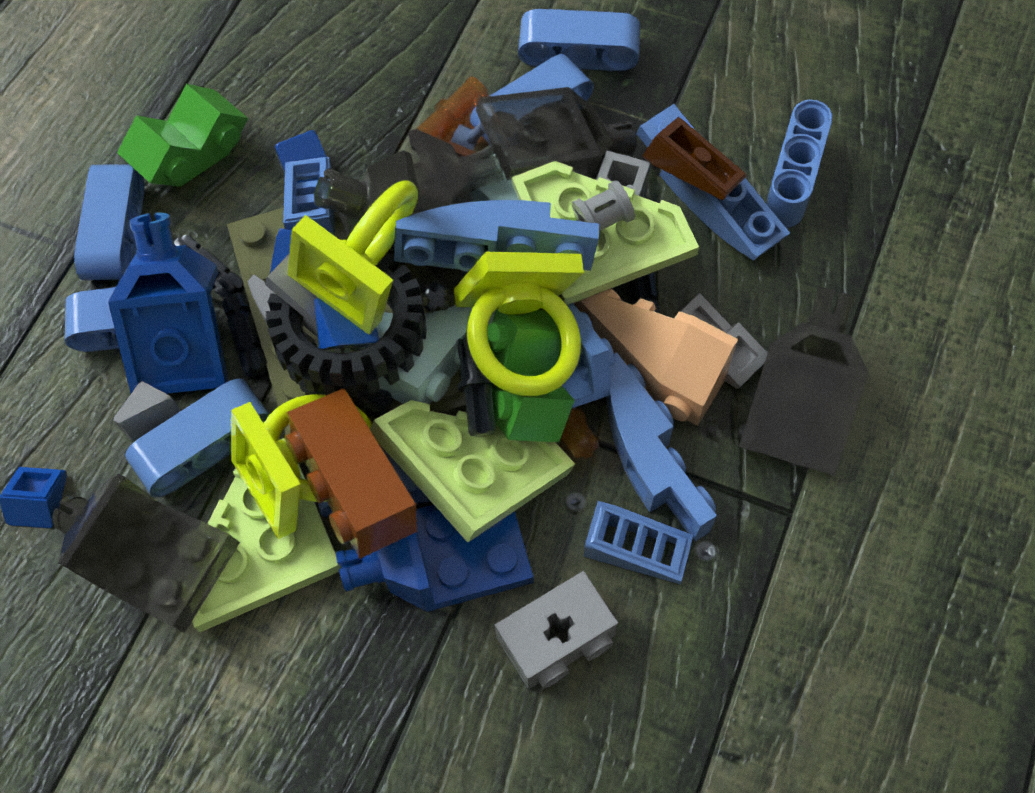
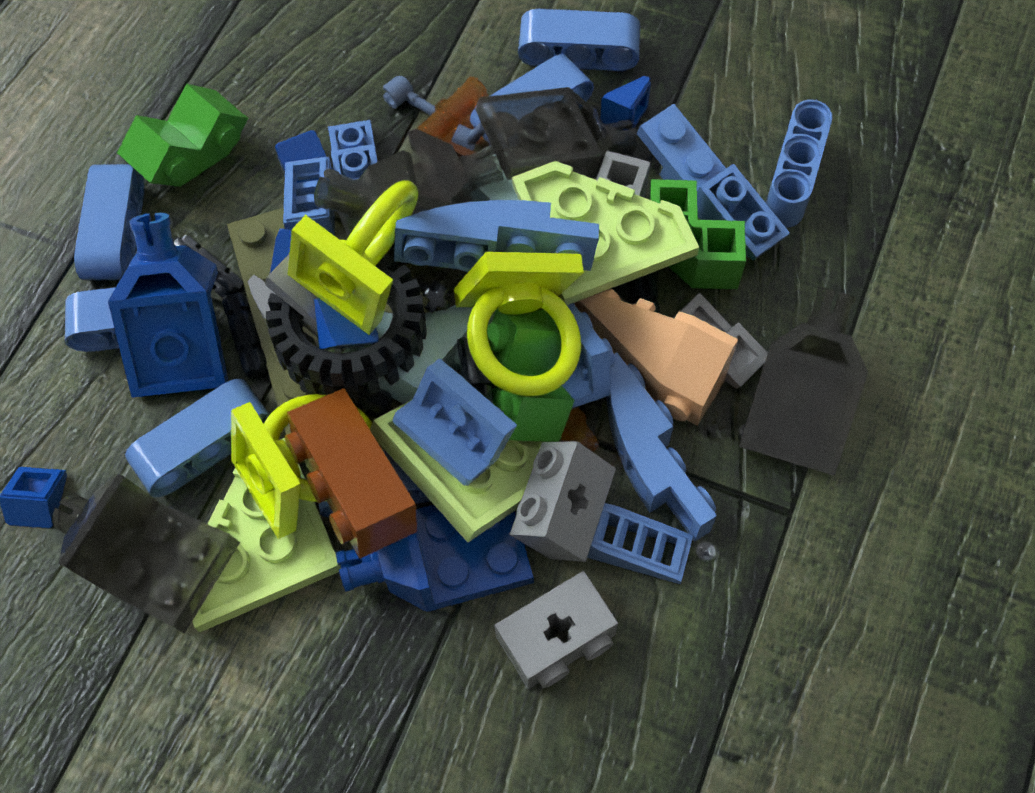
(144, 411): light grey slope -> none
(352, 148): none -> medium blue slope
(400, 90): none -> sand blue hand
(455, 423): none -> medium blue bracket
(563, 501): none -> light grey brick
(605, 207): light grey bush -> none
(626, 102): none -> blue slope
(693, 159): reddish brown slope -> none
(720, 242): none -> bright green brick

